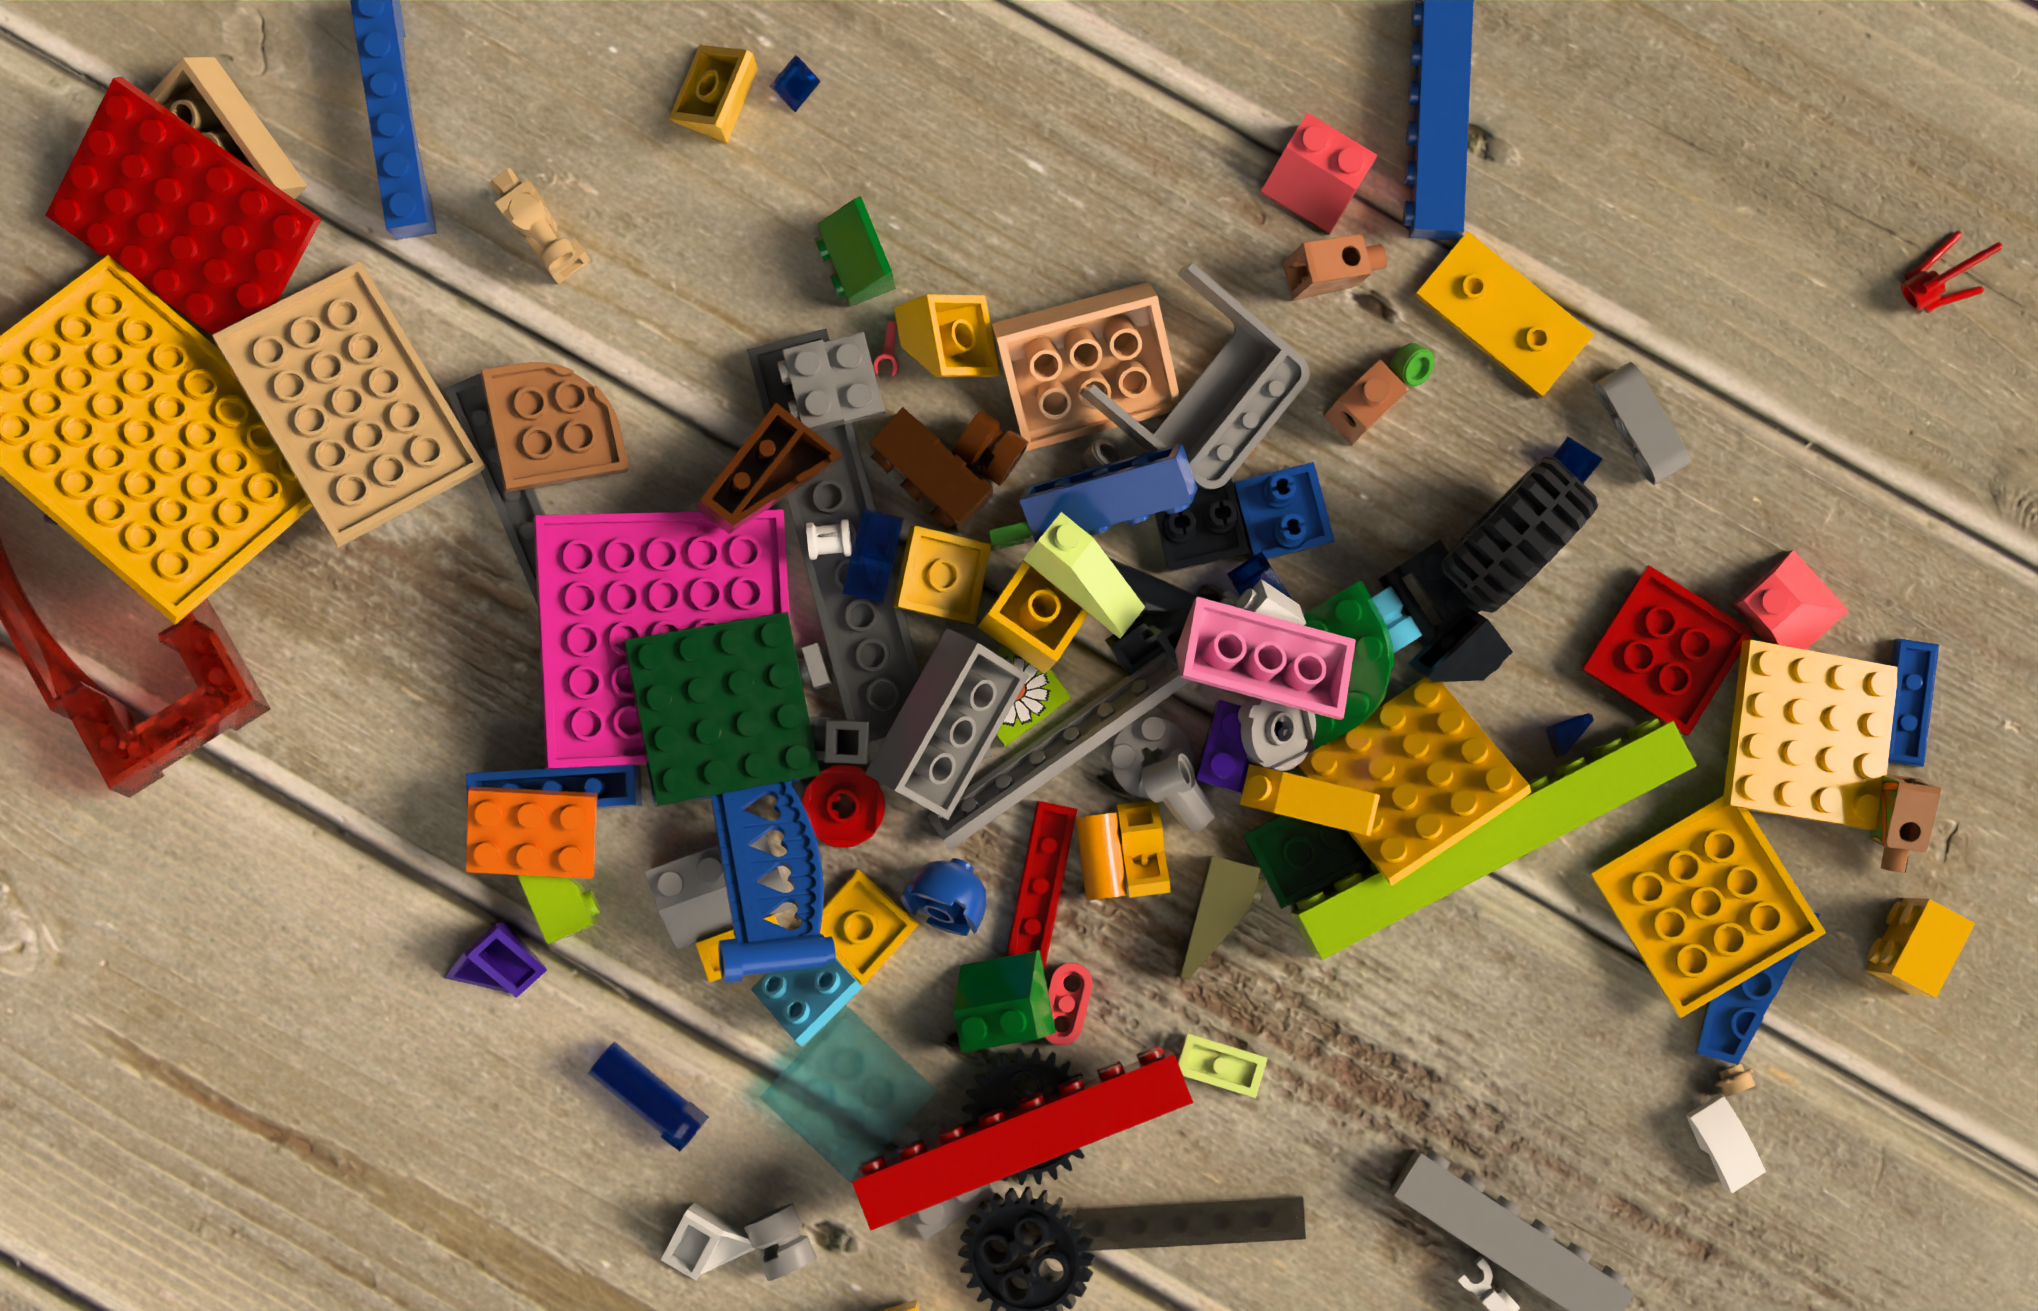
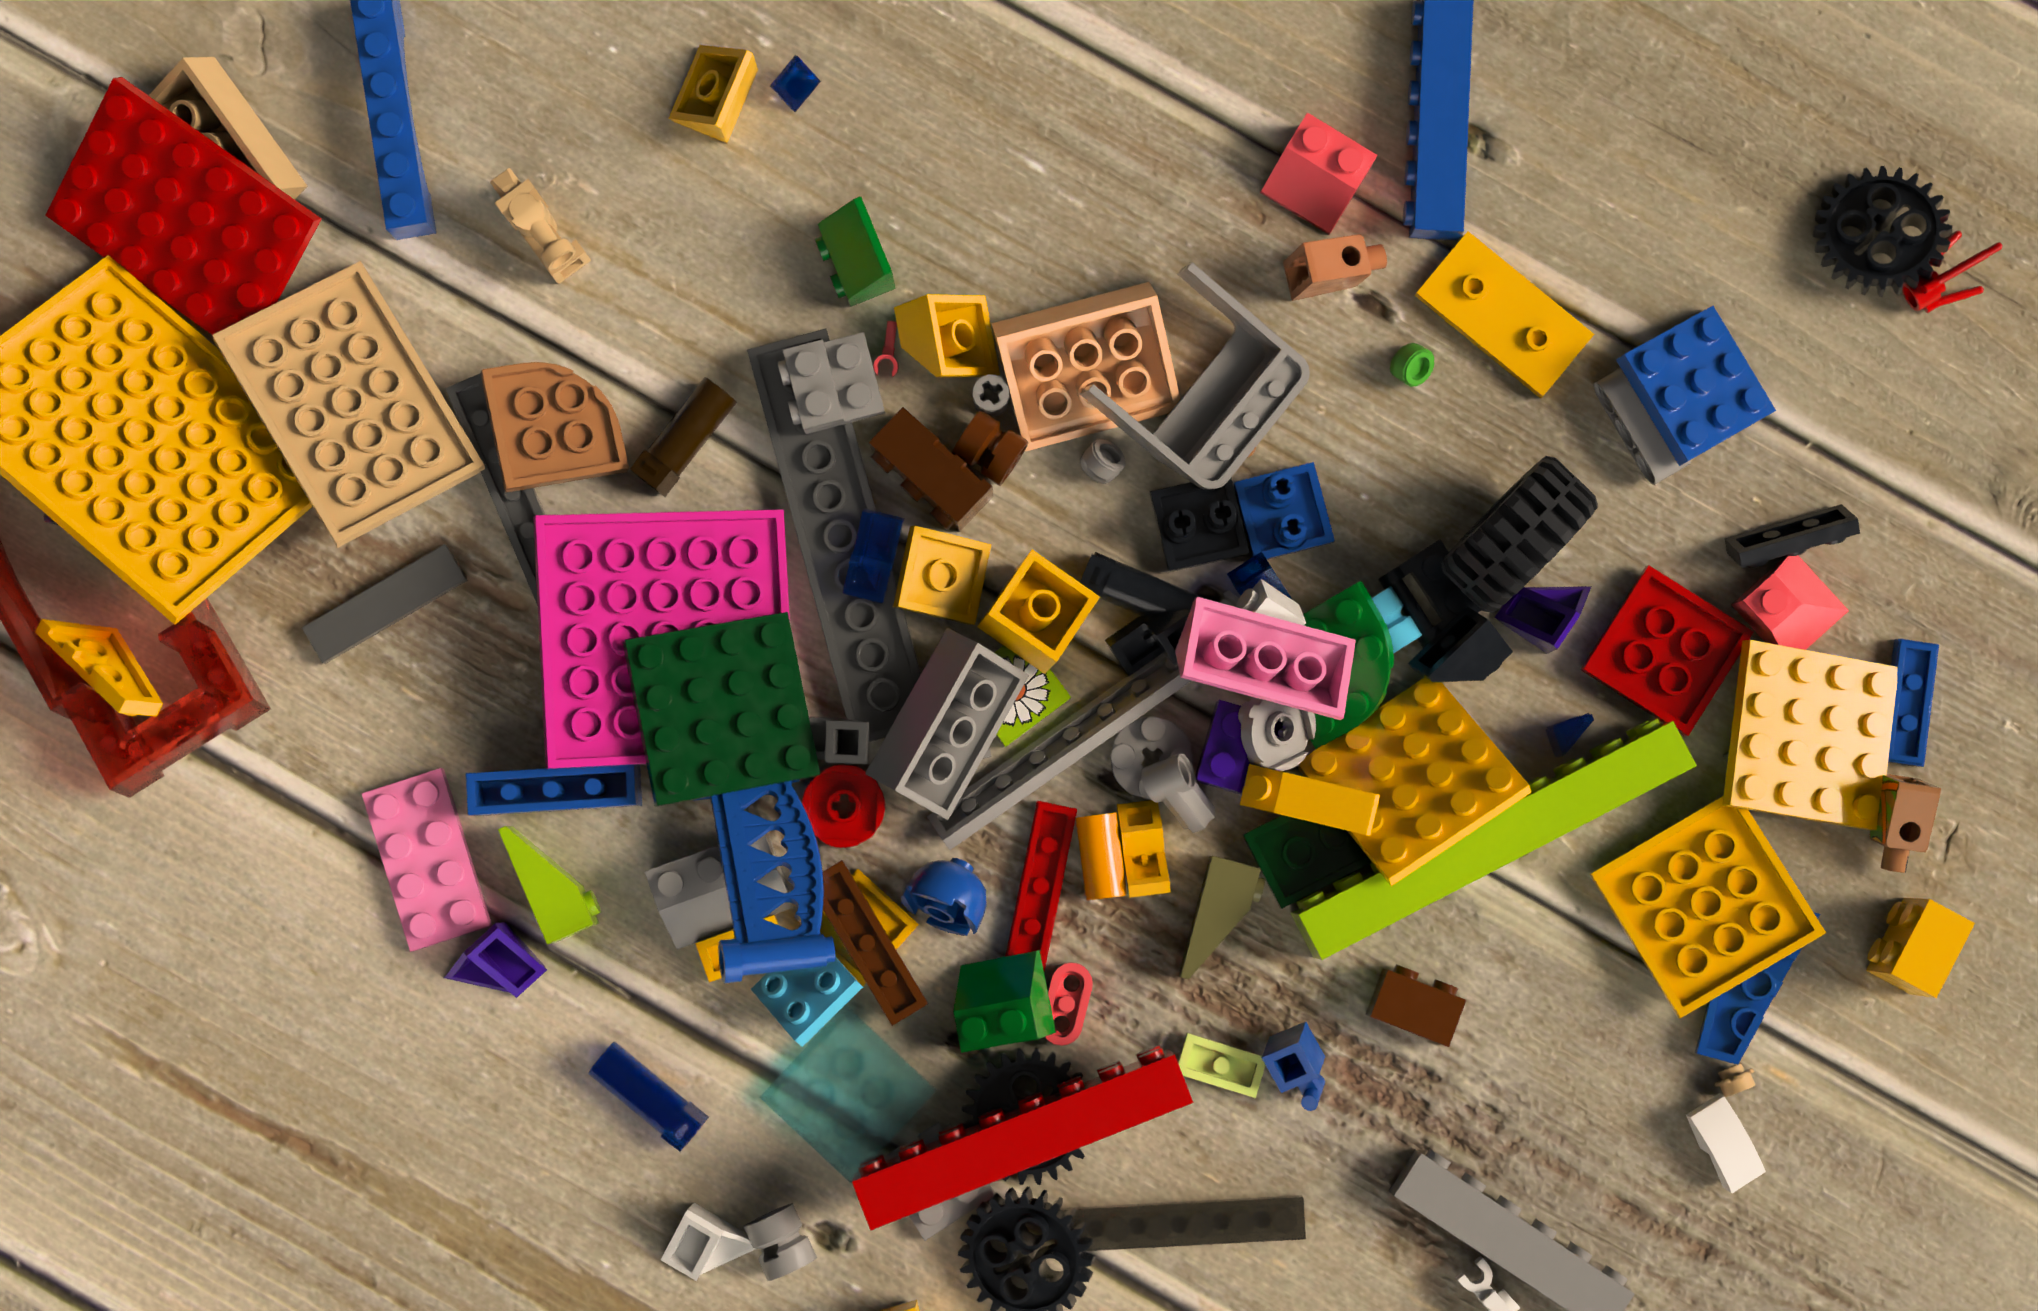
(104, 663): none -> yellow wing
(384, 604): none -> dark grey tile
(426, 859): none -> bright pink plate
(531, 832): orange plate -> none
(683, 436): none -> dark brown piece
(766, 469): reddish brown wedge -> none
(814, 667): light grey plate -> none
(828, 539): white bush -> none
(869, 945): none -> reddish brown plate
(994, 383): none -> light grey bush
(1010, 535): bright green tile -> none
(1085, 574): yellowish green slope -> none
(1113, 492): blue brick -> none
(1296, 1061): none -> blue brick
(1366, 402): nougat torso -> none
(1416, 1006): none -> reddish brown brick
(1544, 614): none -> dark purple slope
(1577, 459): clear blue slope -> none
(1696, 385): none -> blue plate
(1792, 536): none -> black plate
(1909, 254): none -> black gear

